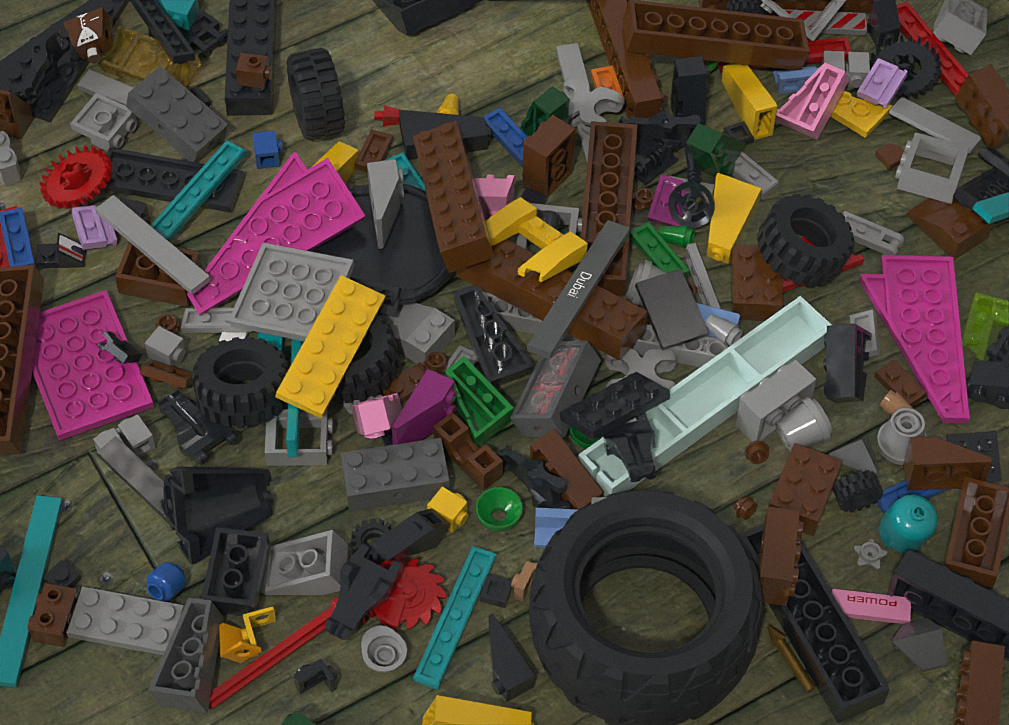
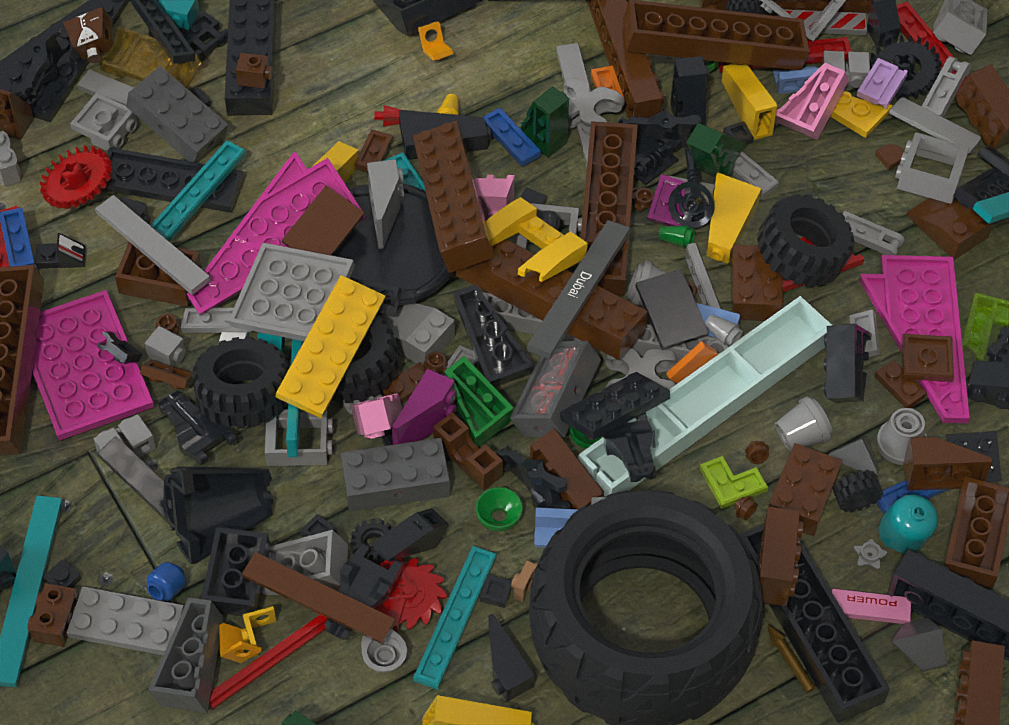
(92, 229): lavender plate -> none
(267, 149): blue brick -> none
(313, 674): black bracket -> none
(315, 93): black tyre -> none
(315, 526): none -> black tile
(319, 598): none -> reddish brown tile
(324, 224): none -> reddish brown tile
(437, 48): none -> light orange bracket
(450, 507): yellow brick -> none
(548, 156): reddish brown brick -> none
(656, 249): green plate -> none
(691, 362): none -> orange tile
(729, 487): none -> lime tile
(772, 400): light grey brick -> none
(893, 402): medium nougat cone -> none
(927, 357): none -> reddish brown tile
(946, 86): none -> light grey plate

